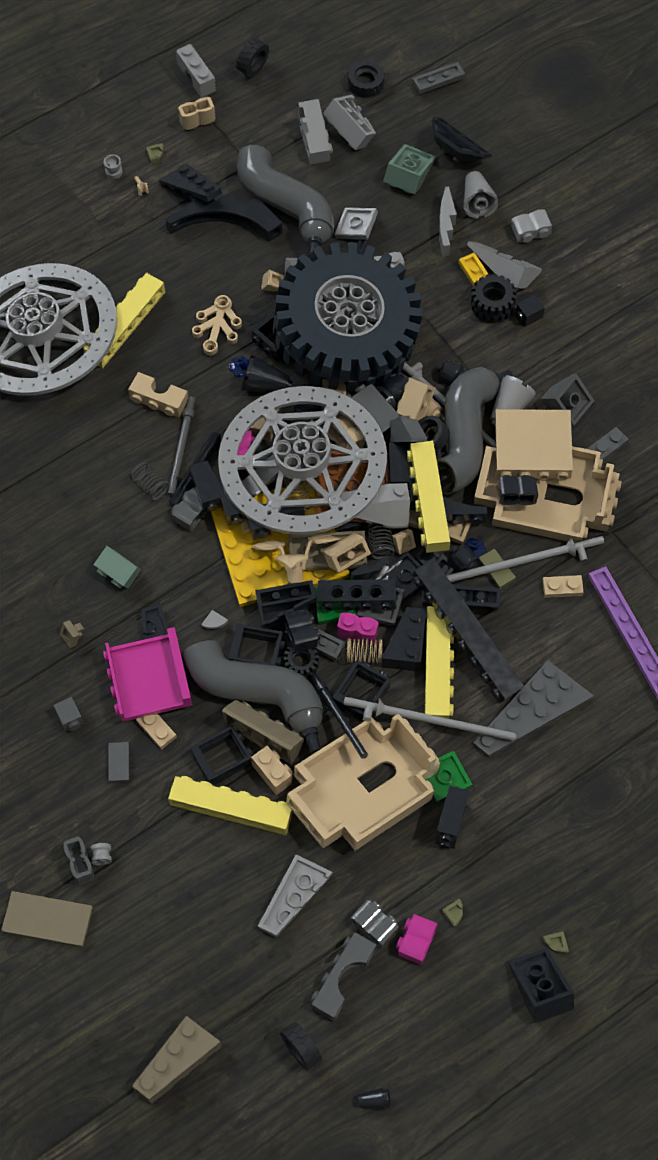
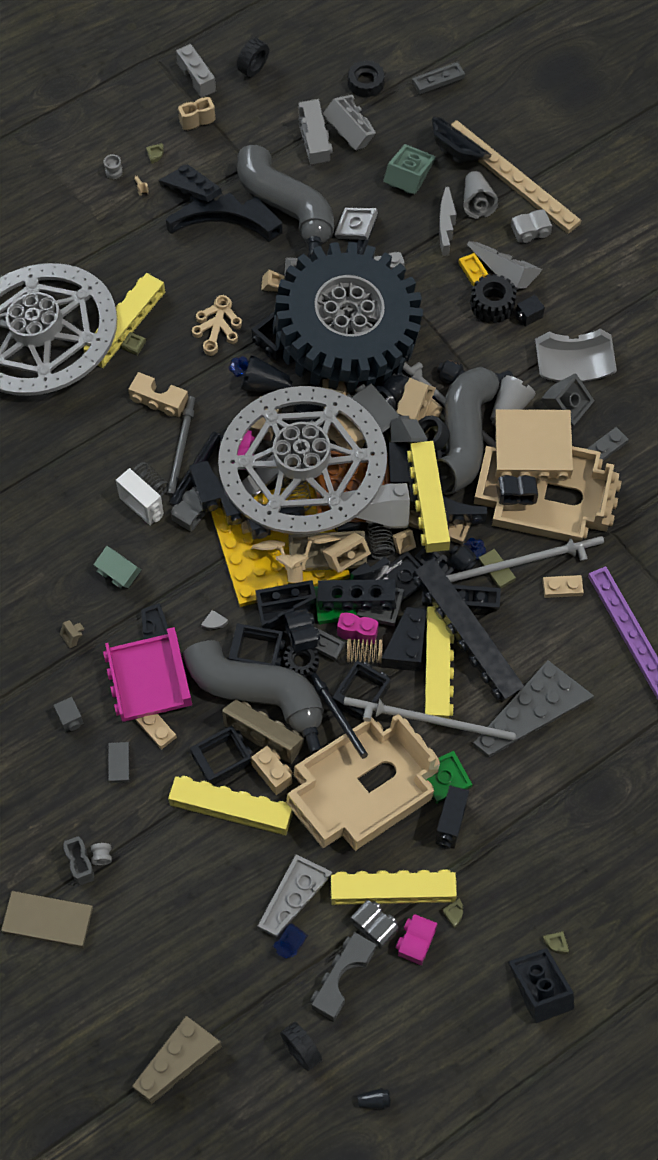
(133, 343): none -> olive tile
(140, 497): none -> white window
(290, 941): none -> clear blue bracket
(393, 887): none -> light yellow brick
(523, 185): none -> tan plate
(588, 356): none -> light grey panel

